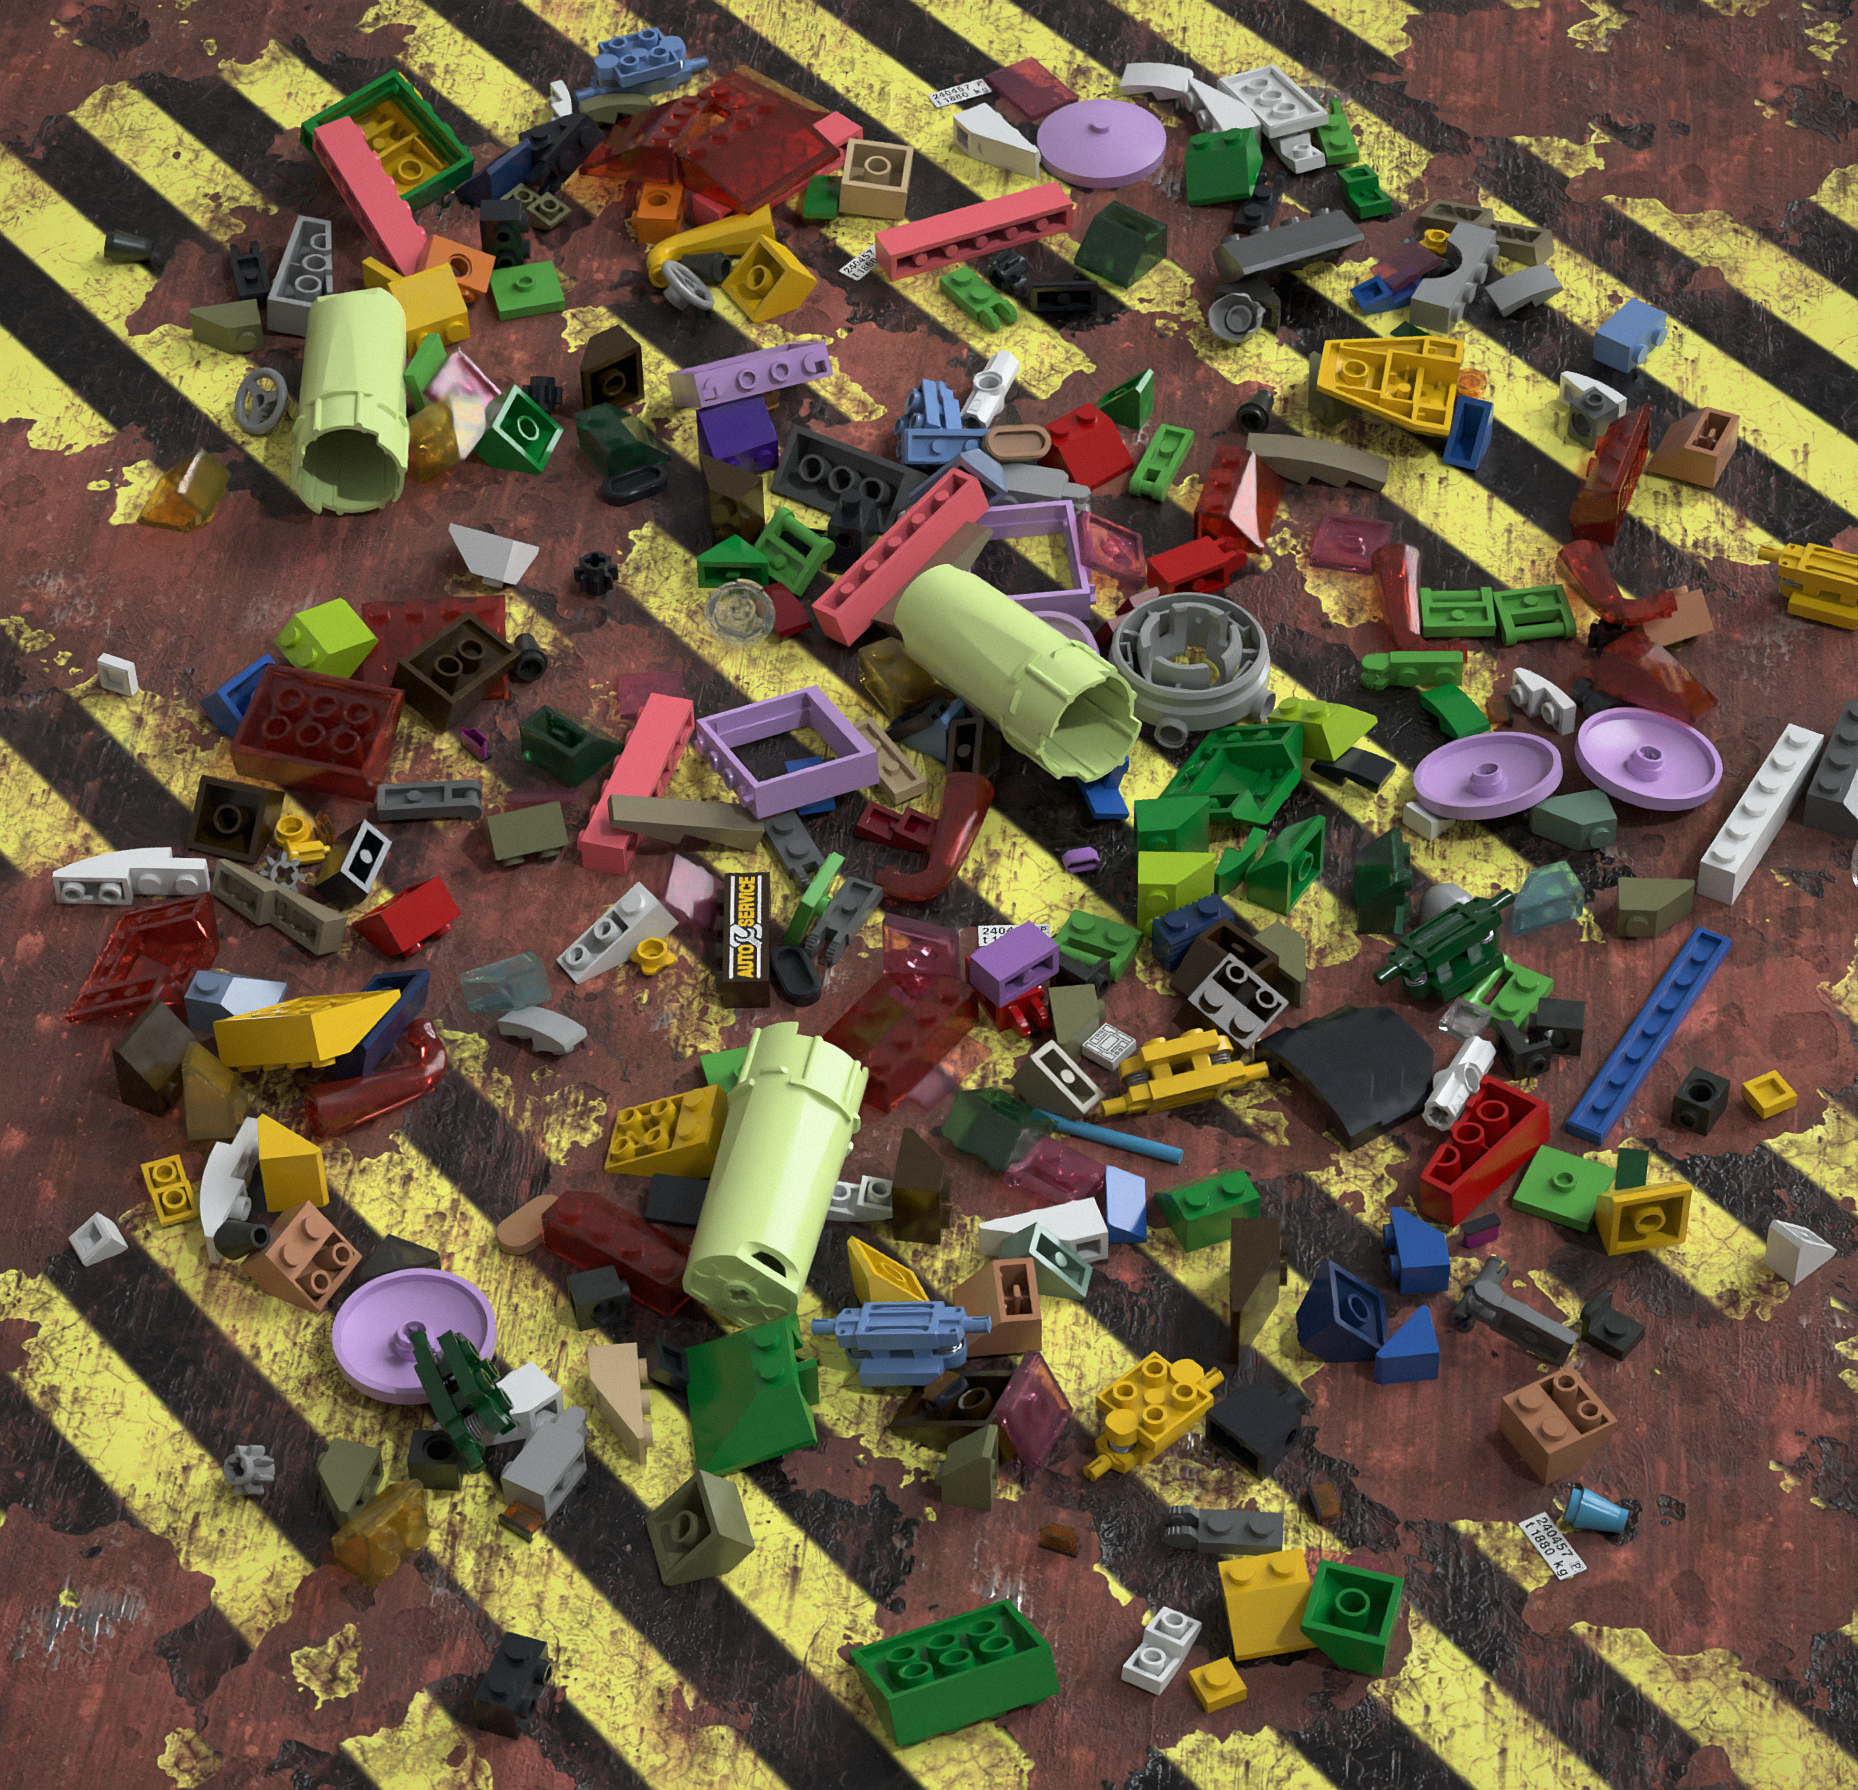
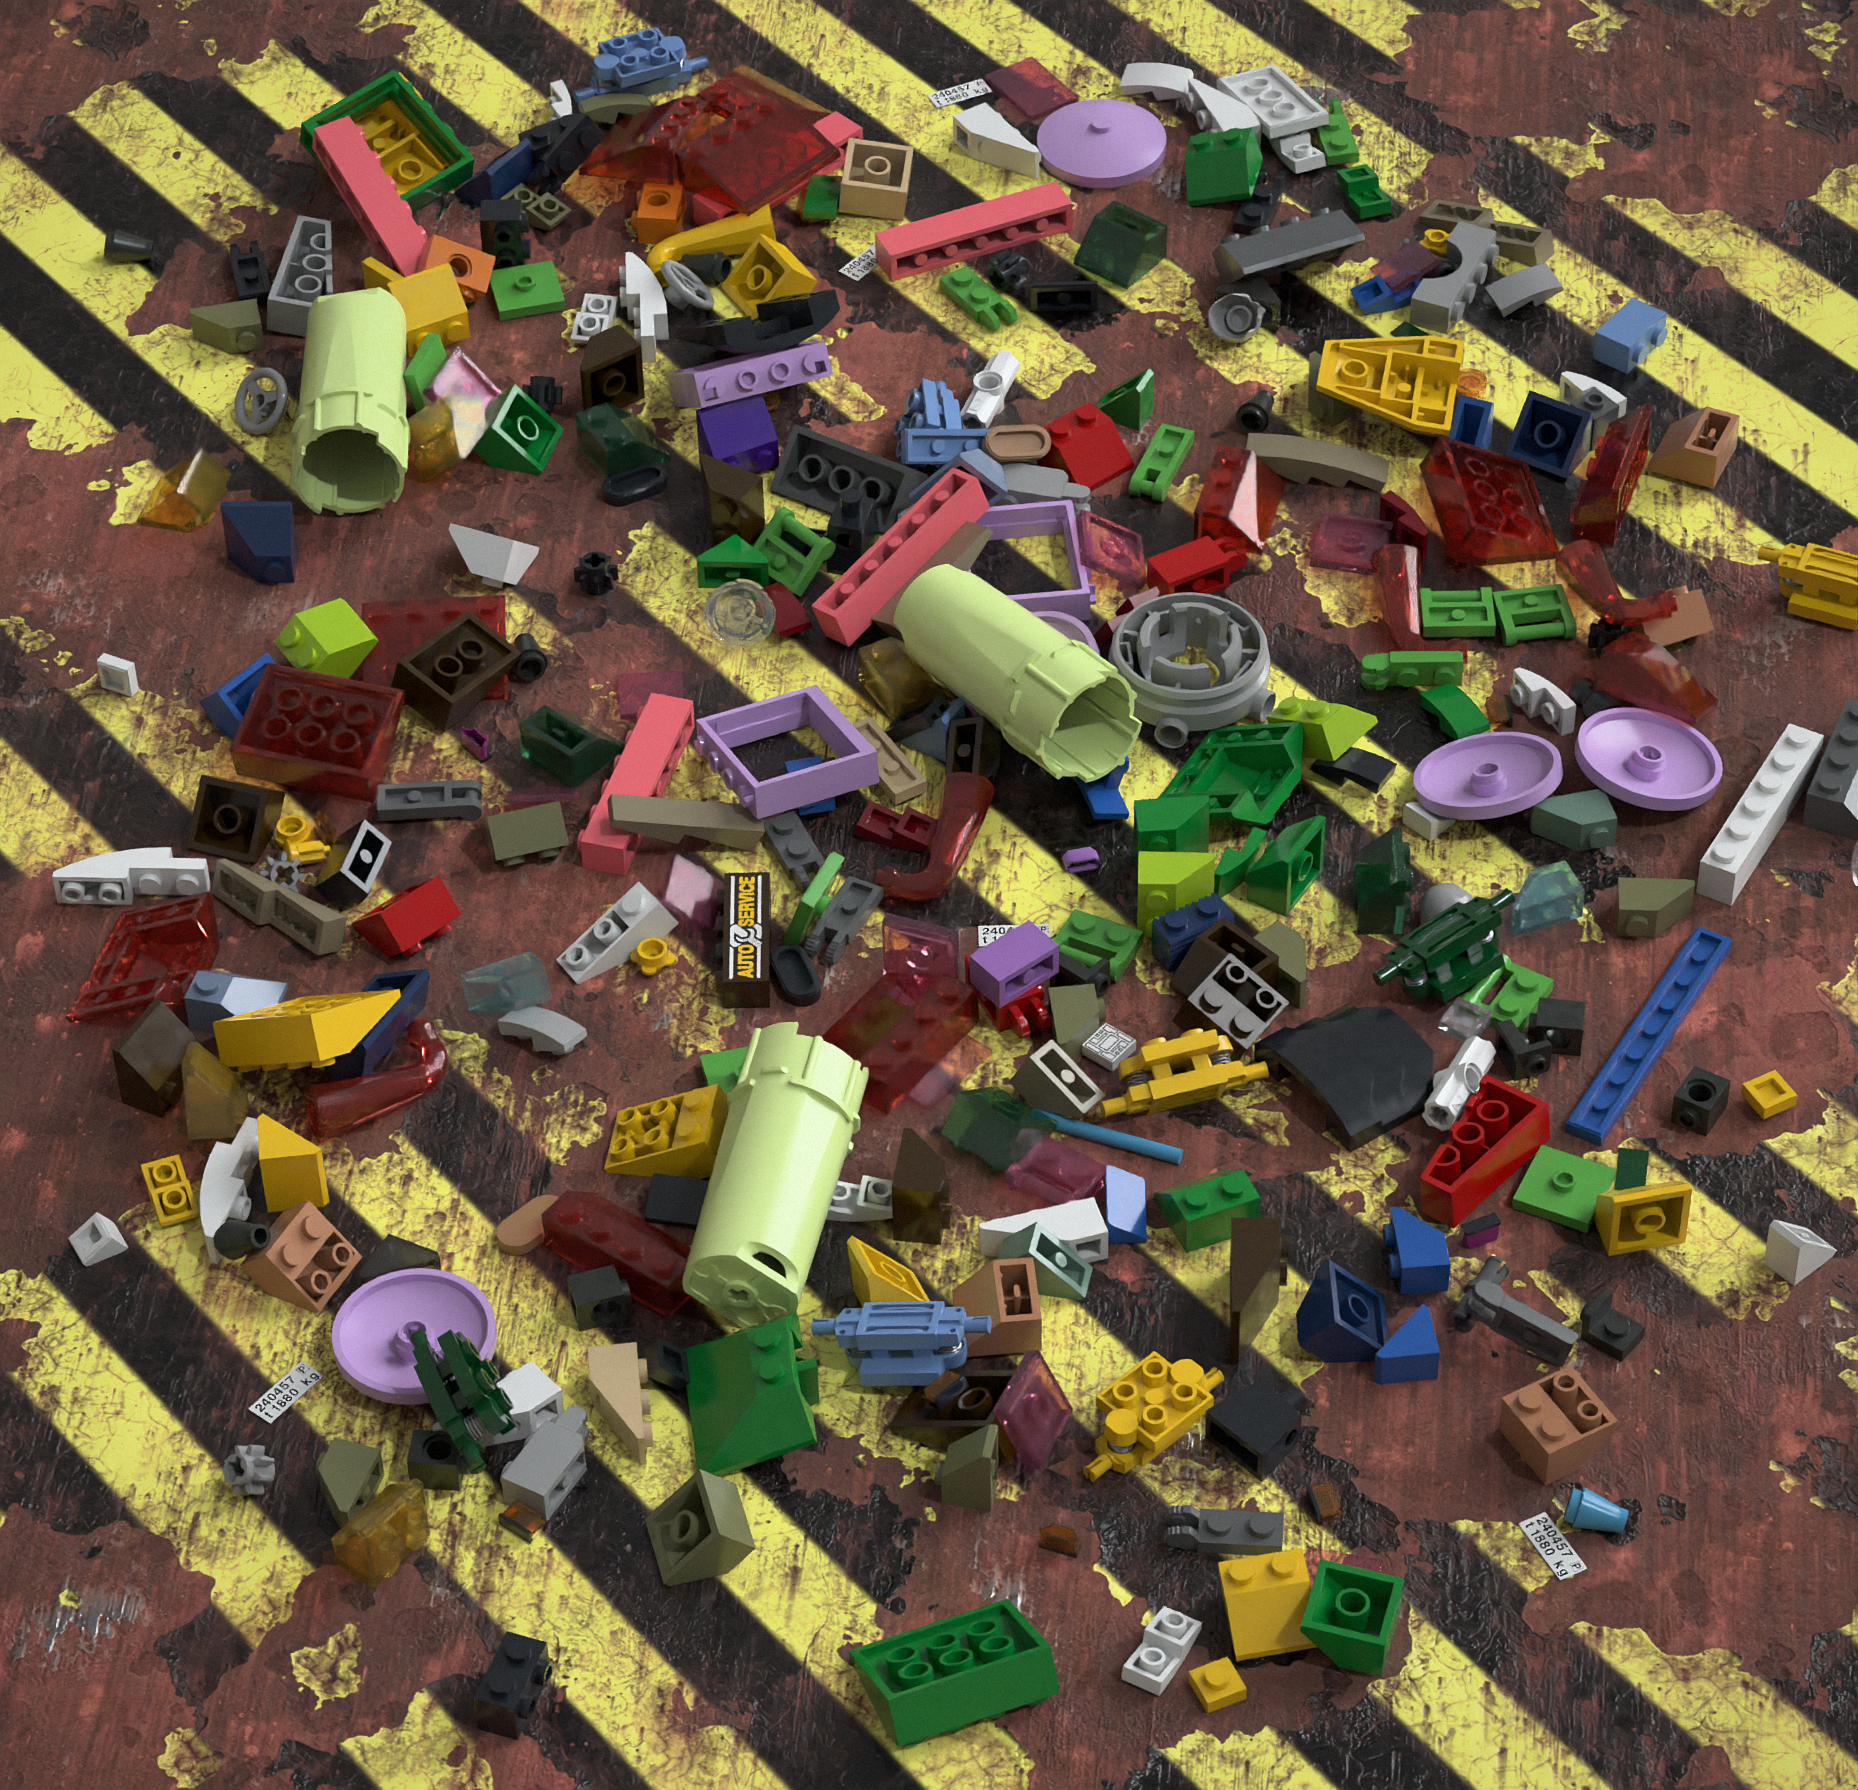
(261, 539): none -> dark blue slope
(286, 1392): none -> white sticker
(596, 315): none -> white slope
(644, 304): none -> white slope
(779, 325): none -> black slope
(1406, 522): none -> dark red slope
(1486, 505): none -> clear red slope
(1551, 435): none -> dark blue slope

